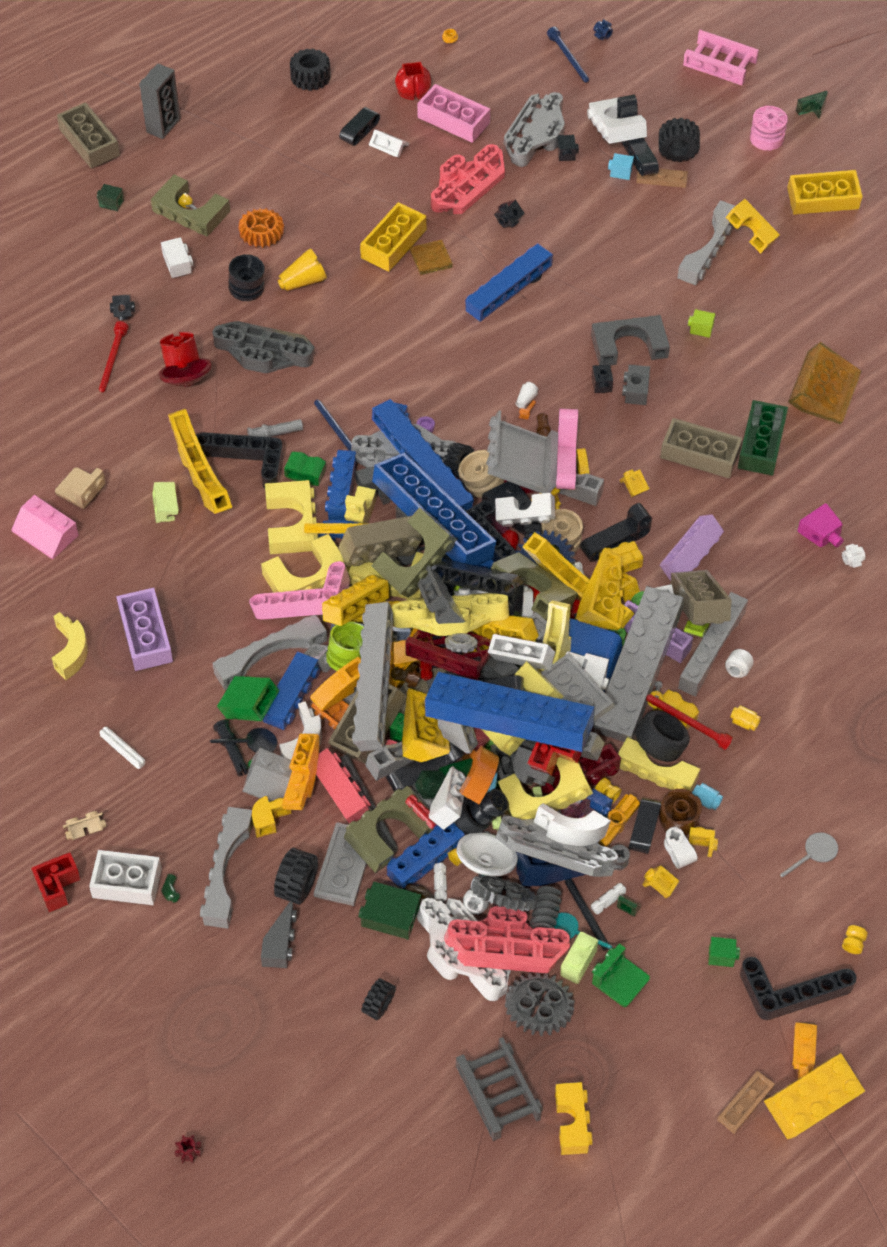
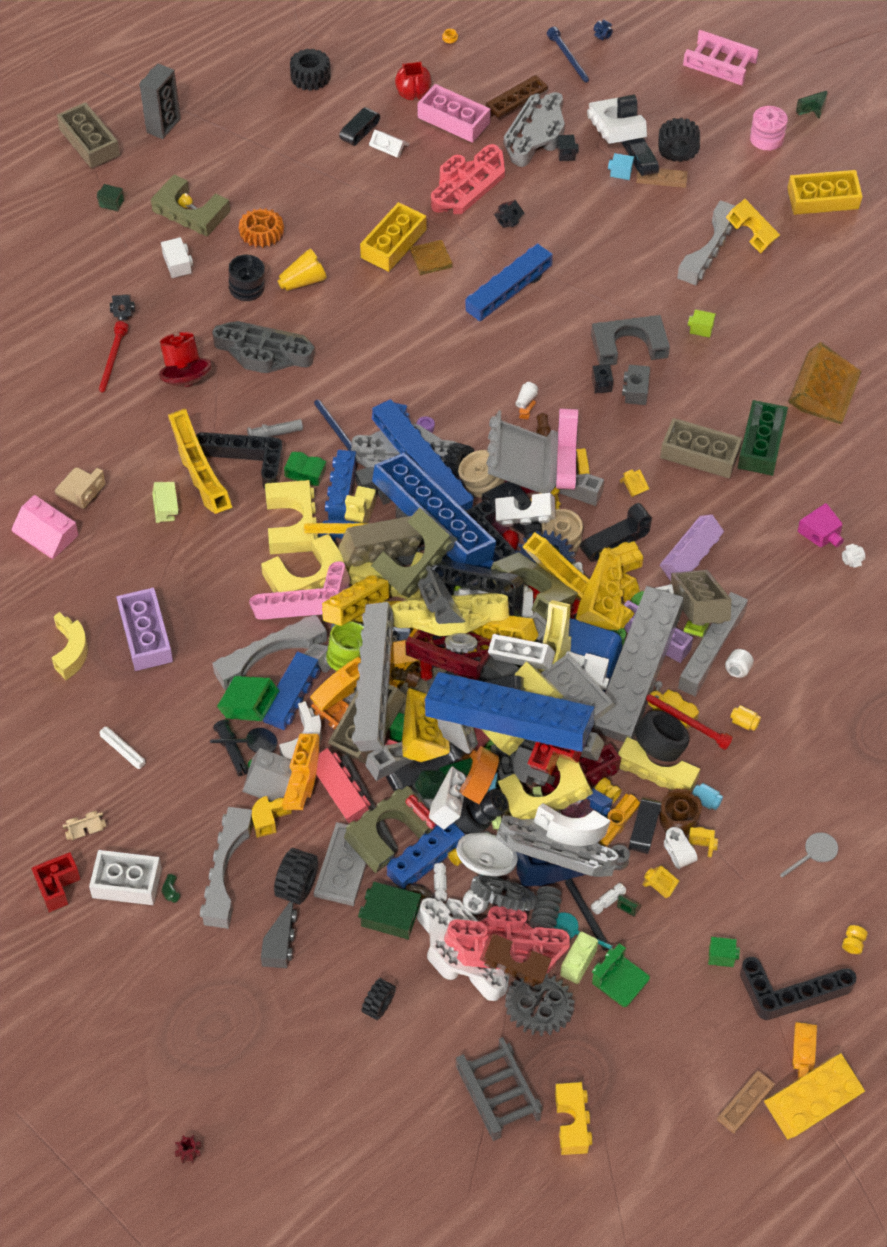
(497, 955): none -> reddish brown arch
(516, 96): none -> reddish brown fence

